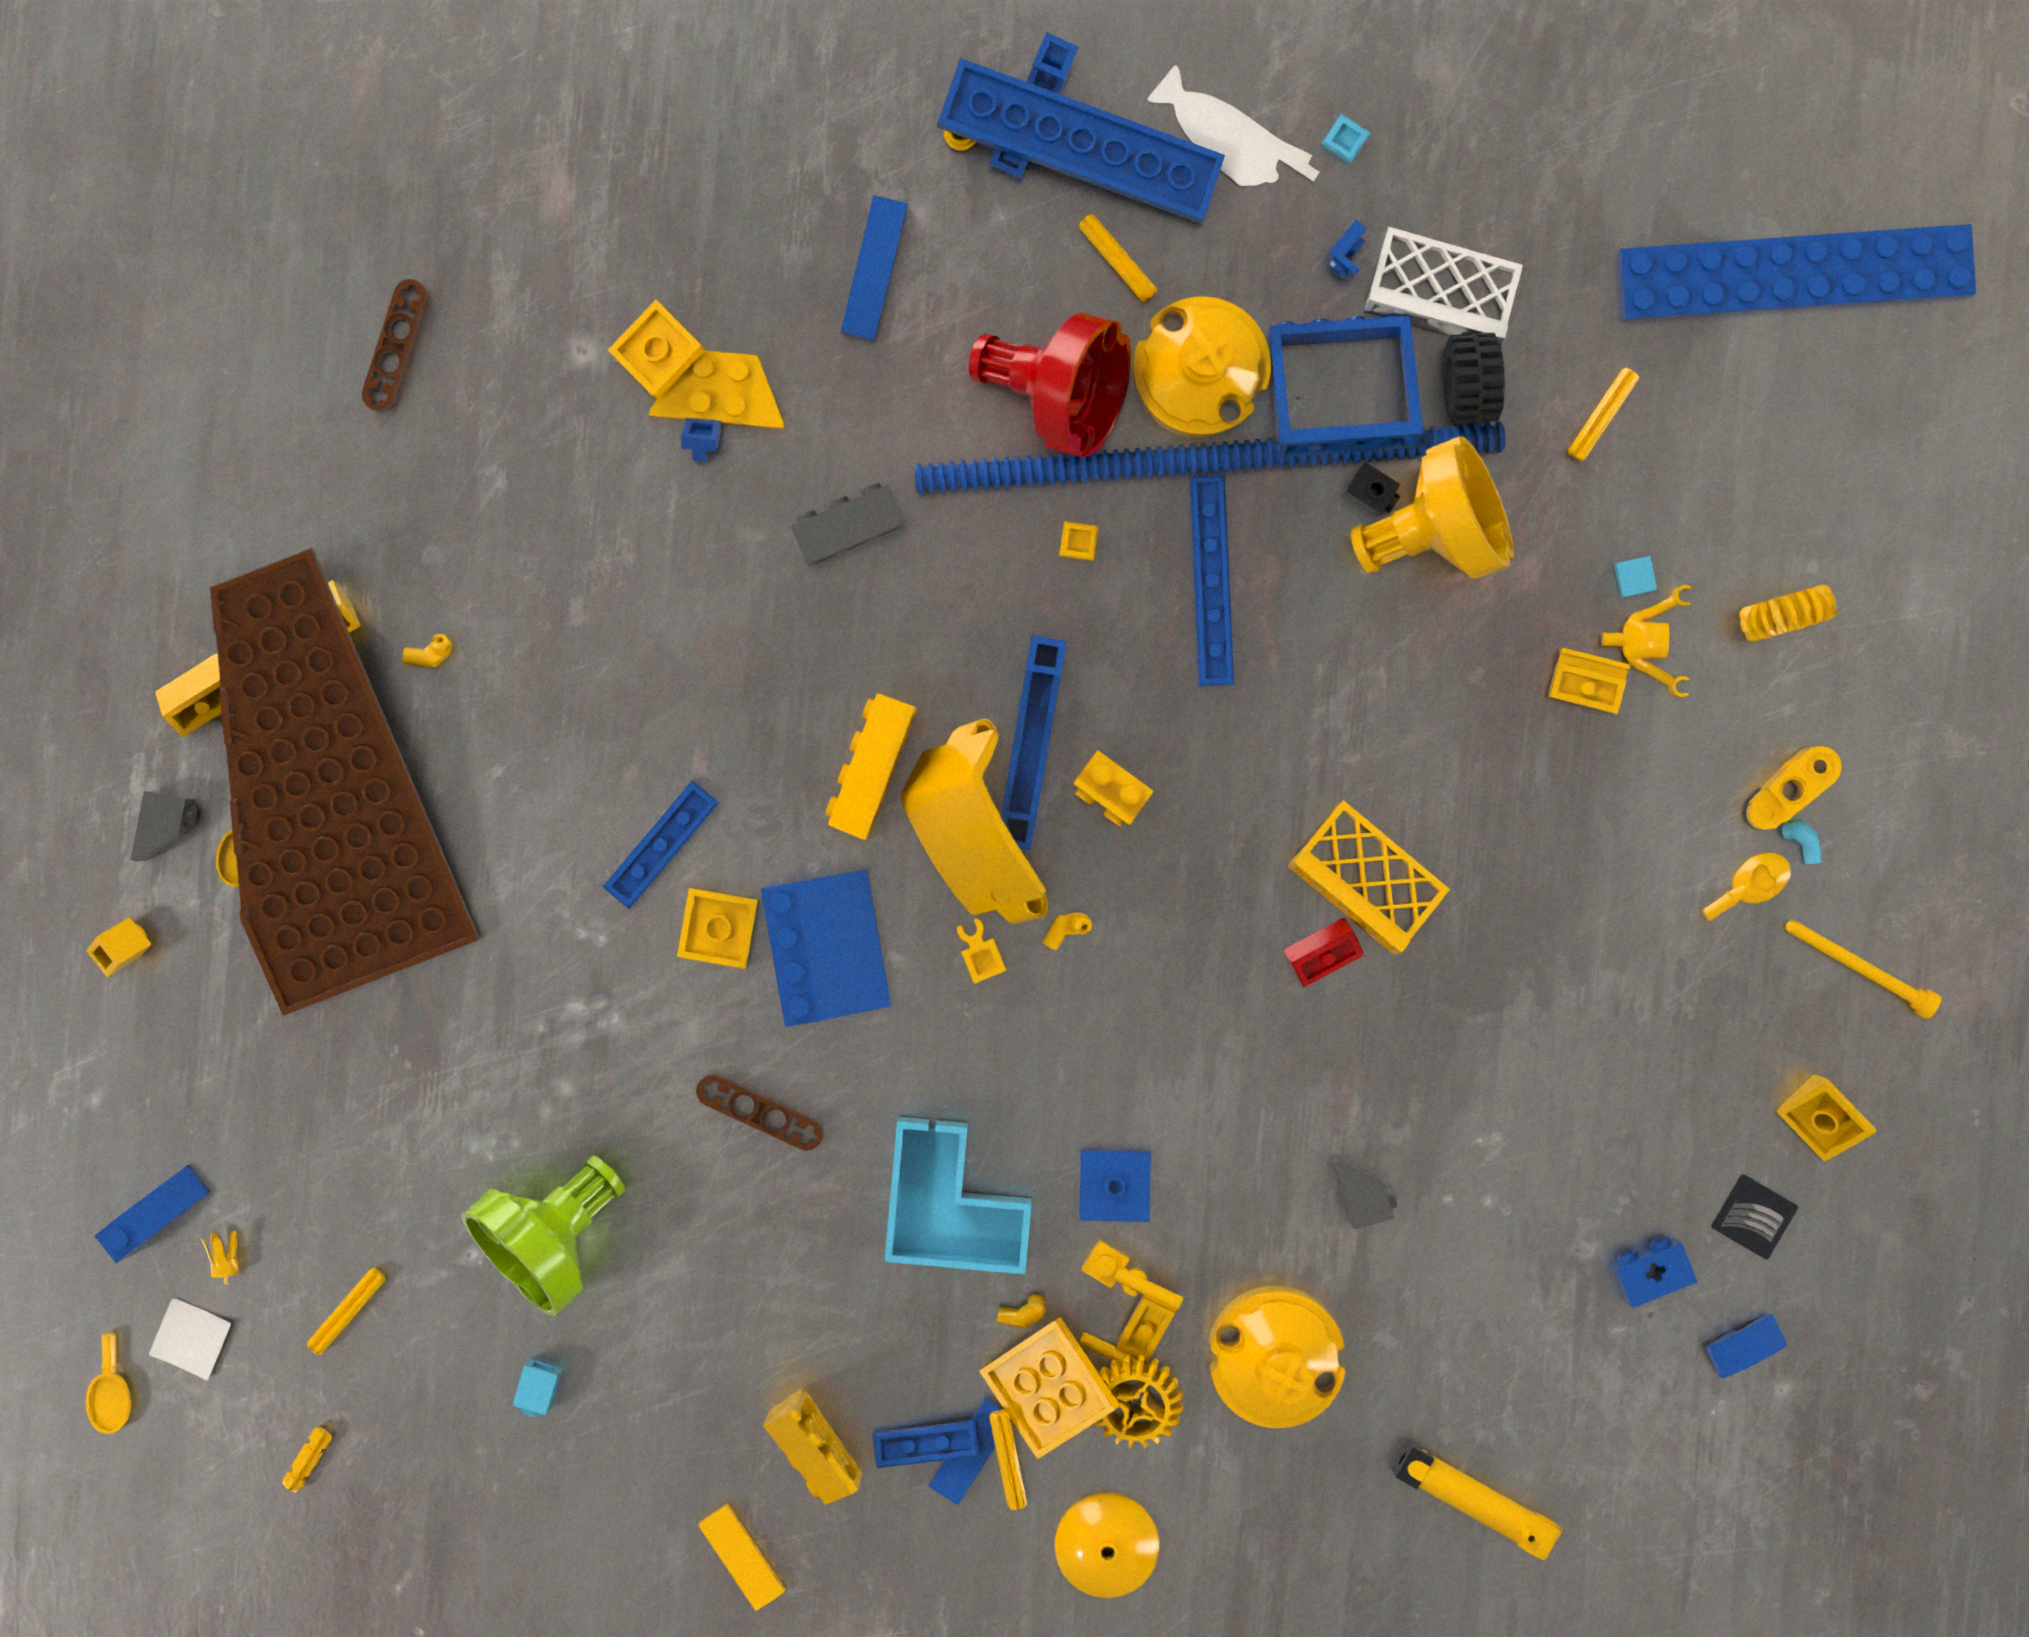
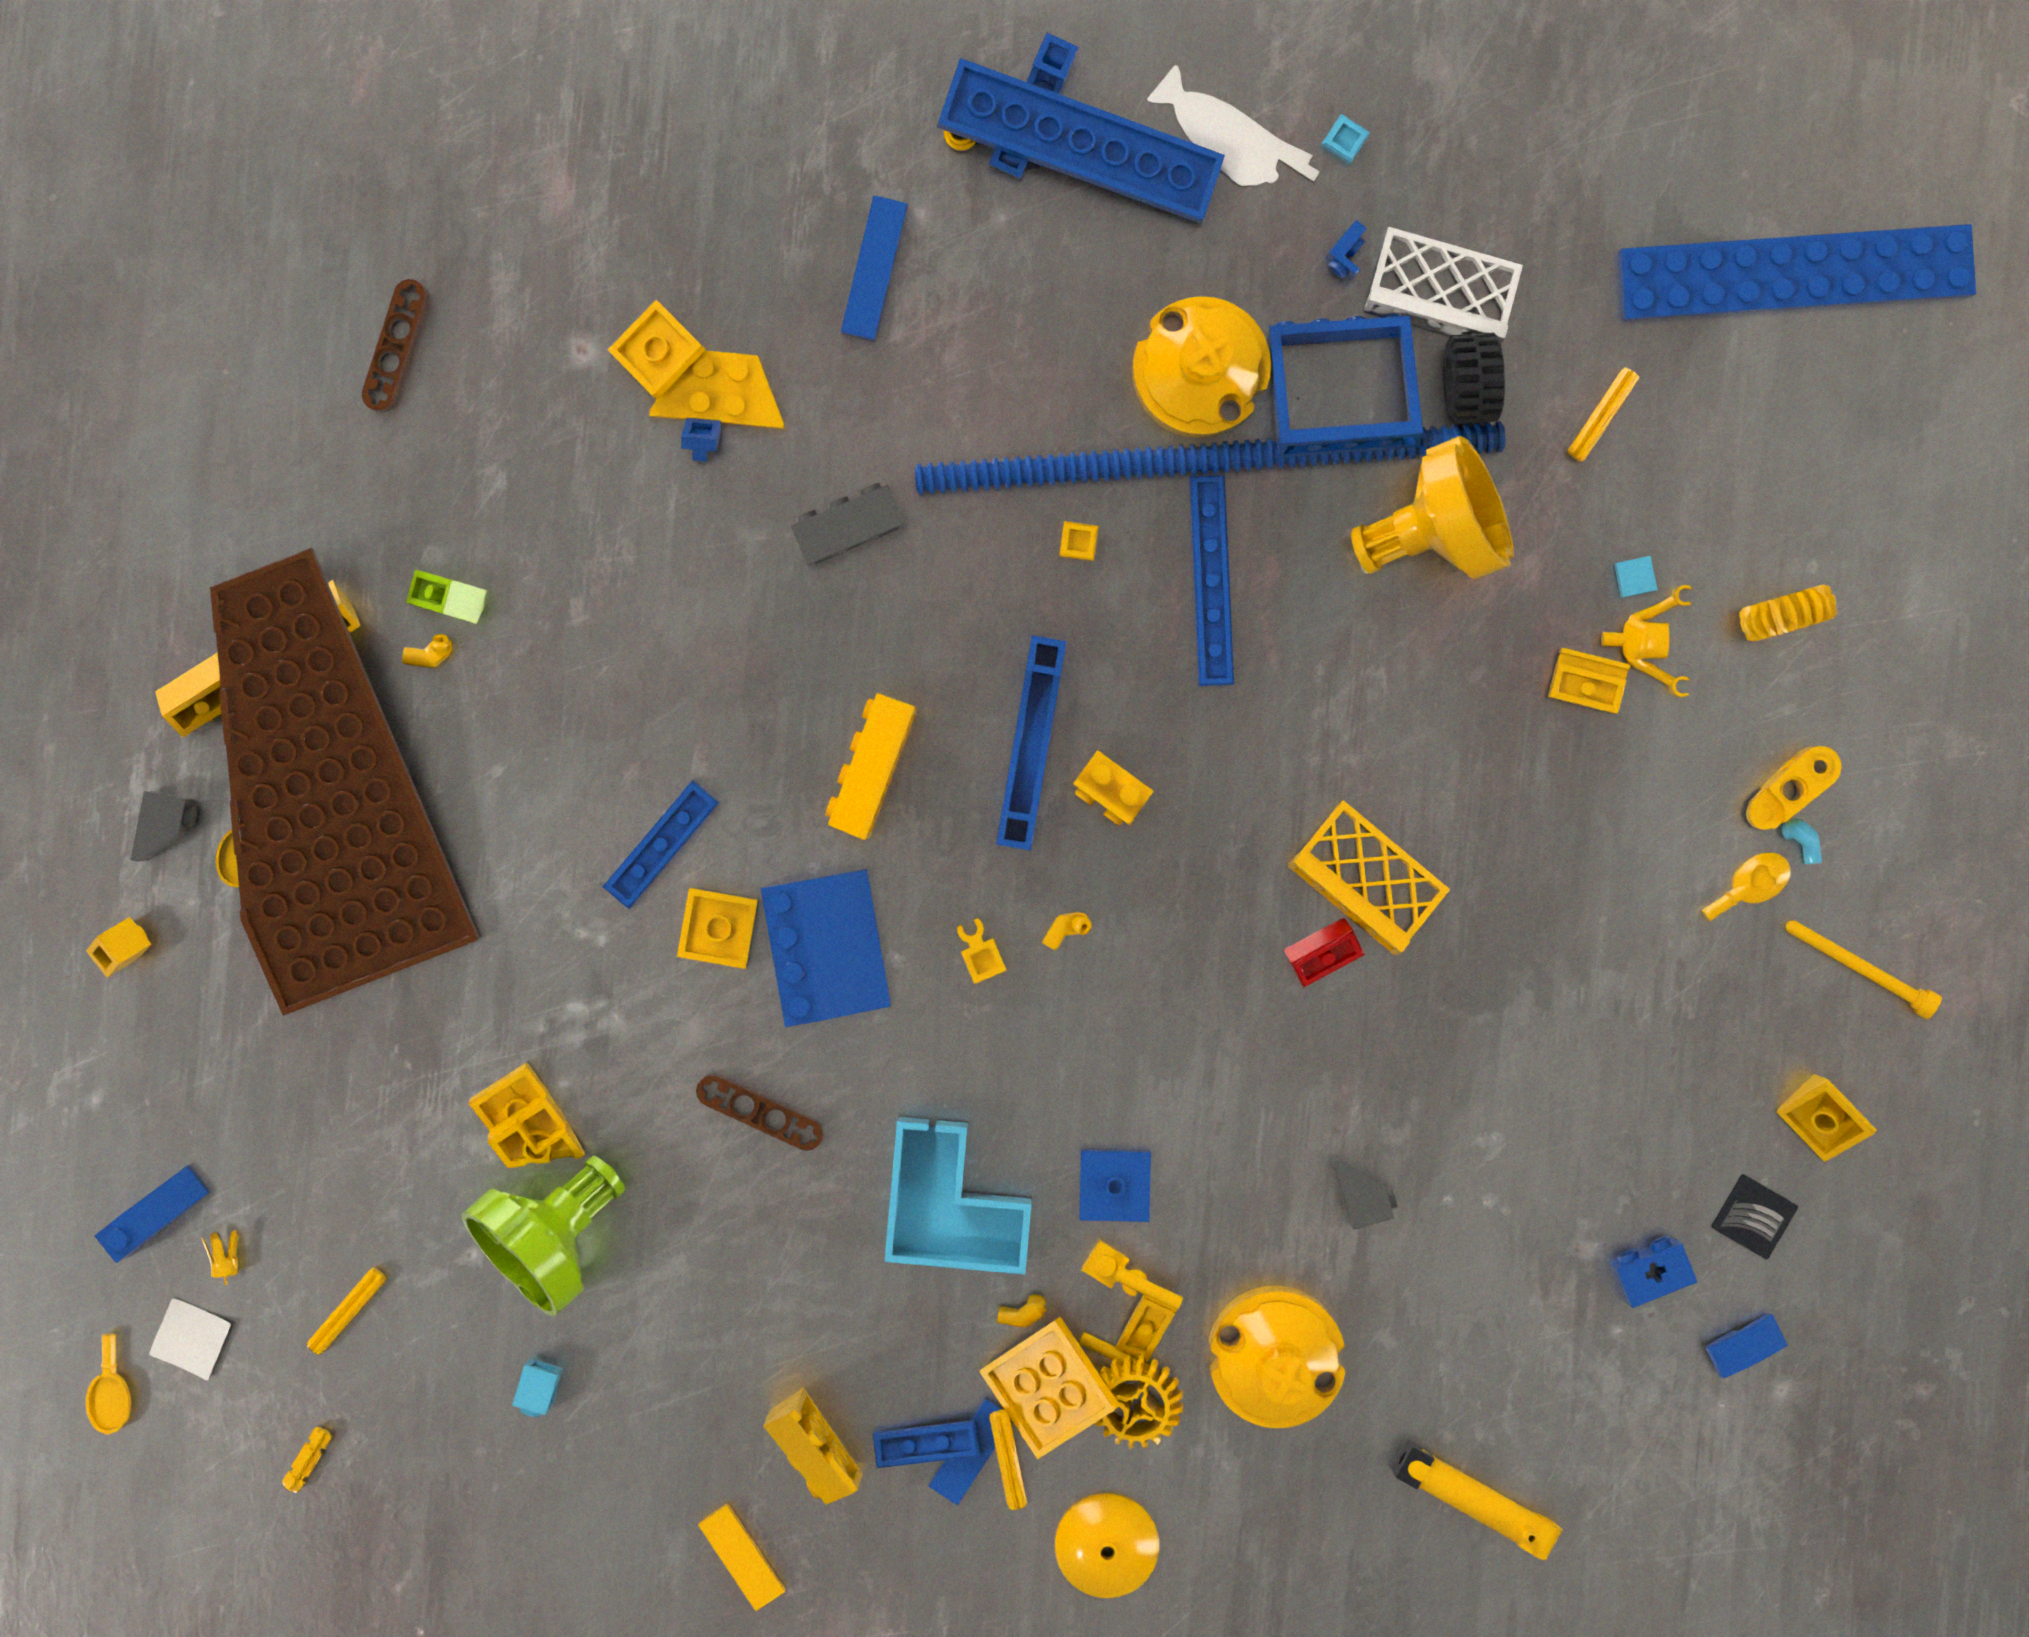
(446, 596): none -> lime slope
(524, 1120): none -> yellow slope
(965, 831): yellow panel -> none
(1072, 382): red piece -> none
(1117, 258): yellow axle -> none
(1373, 490): black brick -> none

